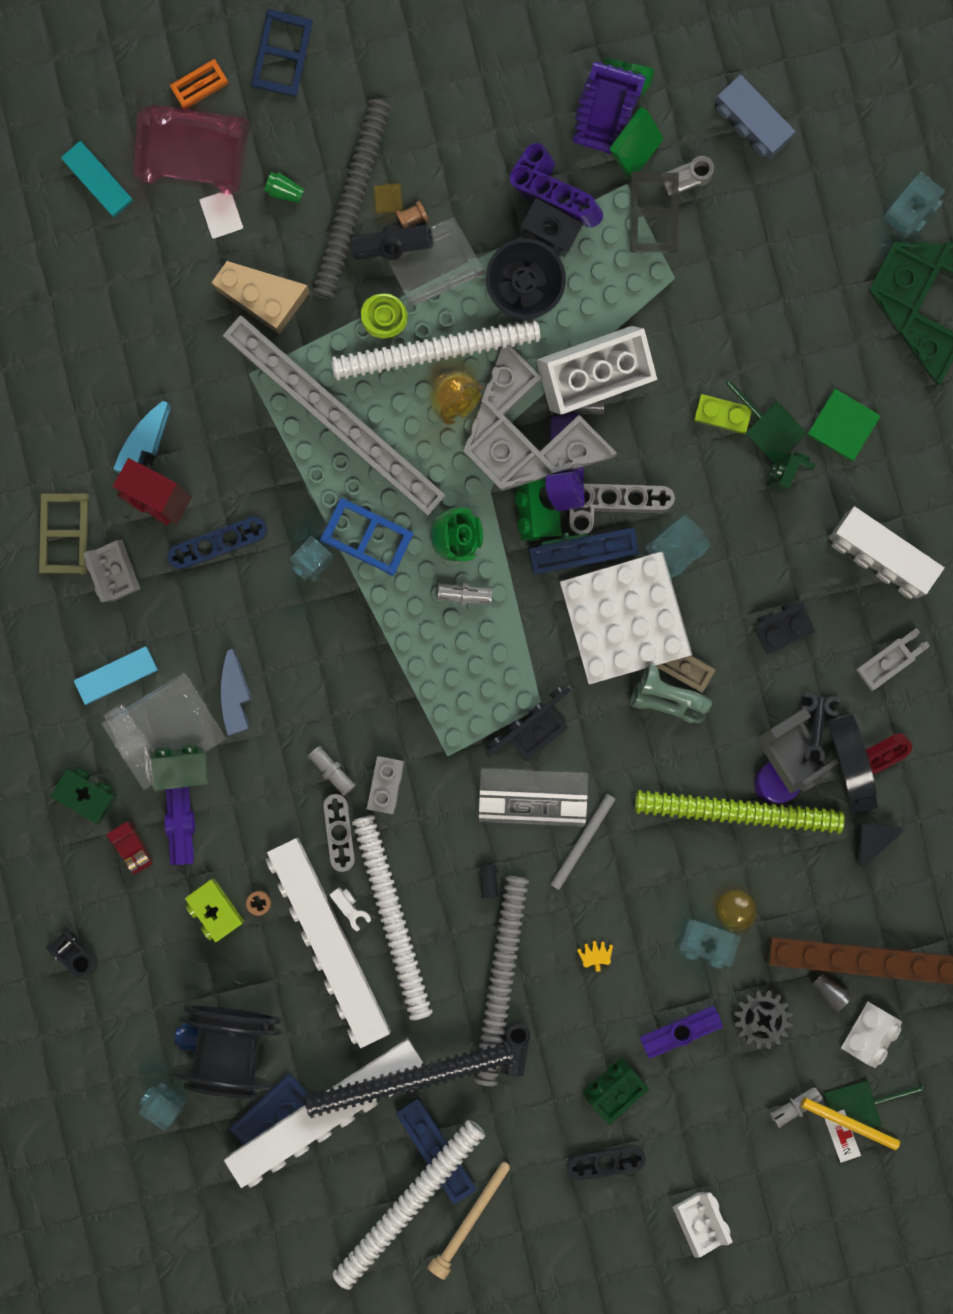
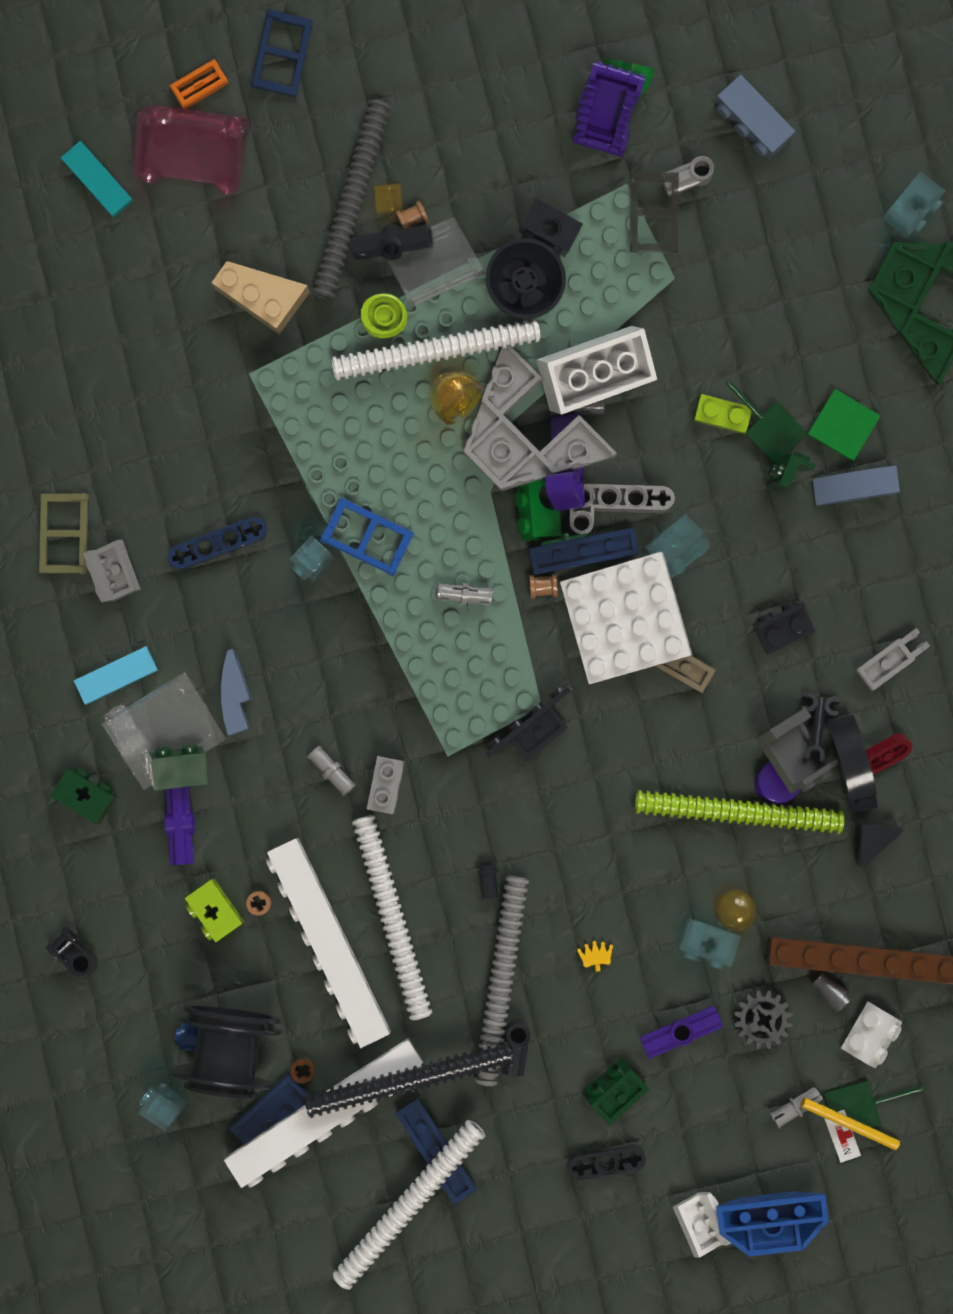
(130, 847): dark red leg -> none
(145, 437): medium azure slope -> none
(151, 493): dark red brick -> none
(221, 214): white sticker -> none
(283, 188): green cone -> none
(304, 1079): none -> reddish brown bush
(329, 826): light grey beam -> none
(333, 415): light grey plate -> none
(345, 902): white plate -> none
(440, 1265): tan piece -> none
(456, 534): green cylinder -> none
(533, 797): clear slope -> none
(538, 181): dark purple beam -> none
(543, 586): none -> medium nougat bush
(583, 841): light grey bar -> none
(636, 142): green tile -> none
(680, 703): sand green piece -> none
(772, 1221): none -> blue wedge
(856, 486): none -> sand blue slope
(885, 553): white brick -> none

